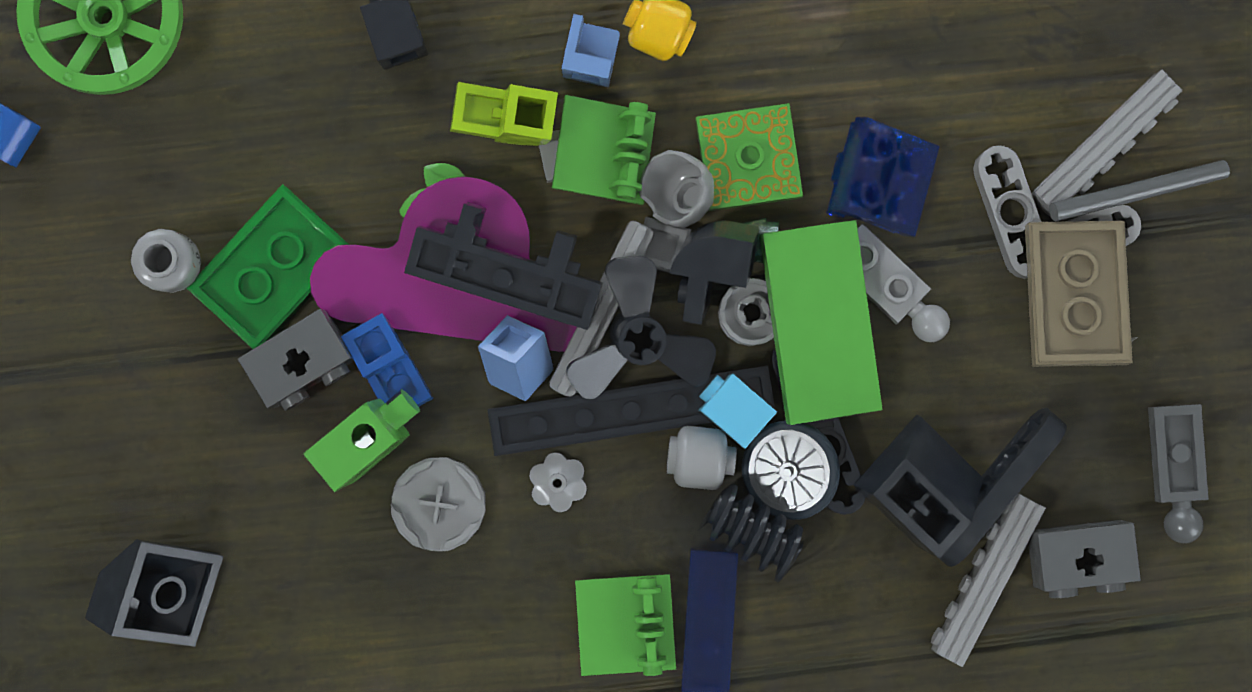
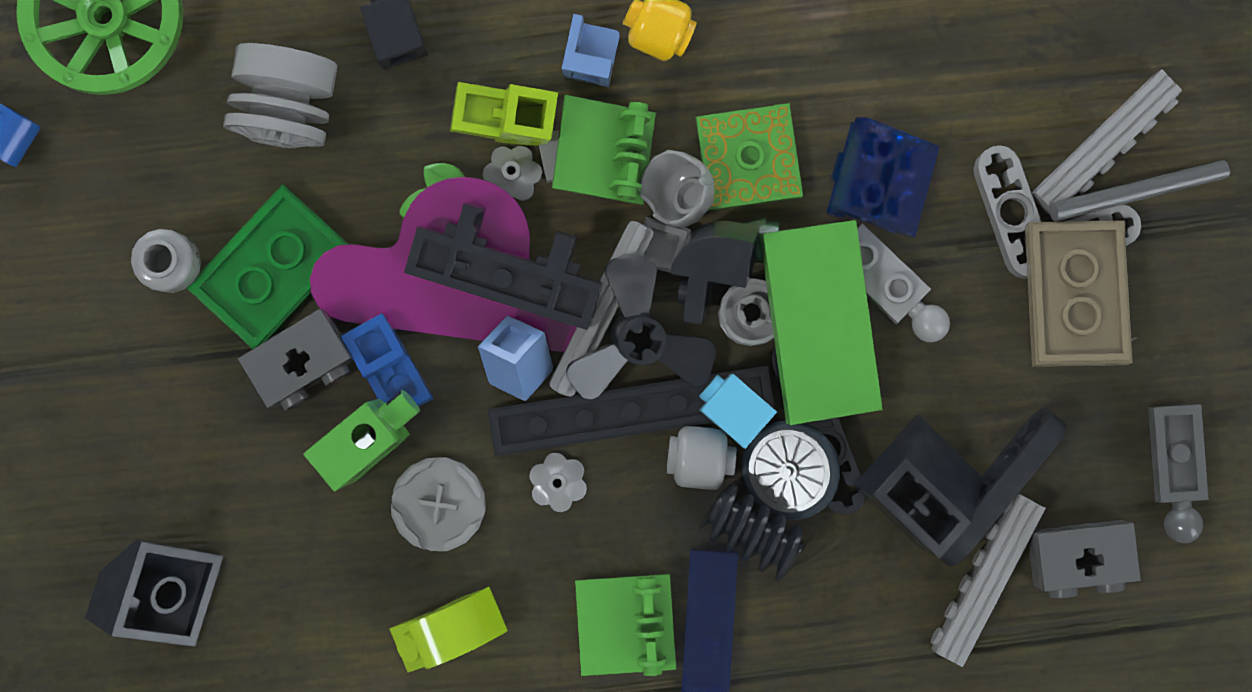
(280, 95): none -> light grey wheel
(449, 630): none -> lime brick
(527, 172): none -> light grey plant

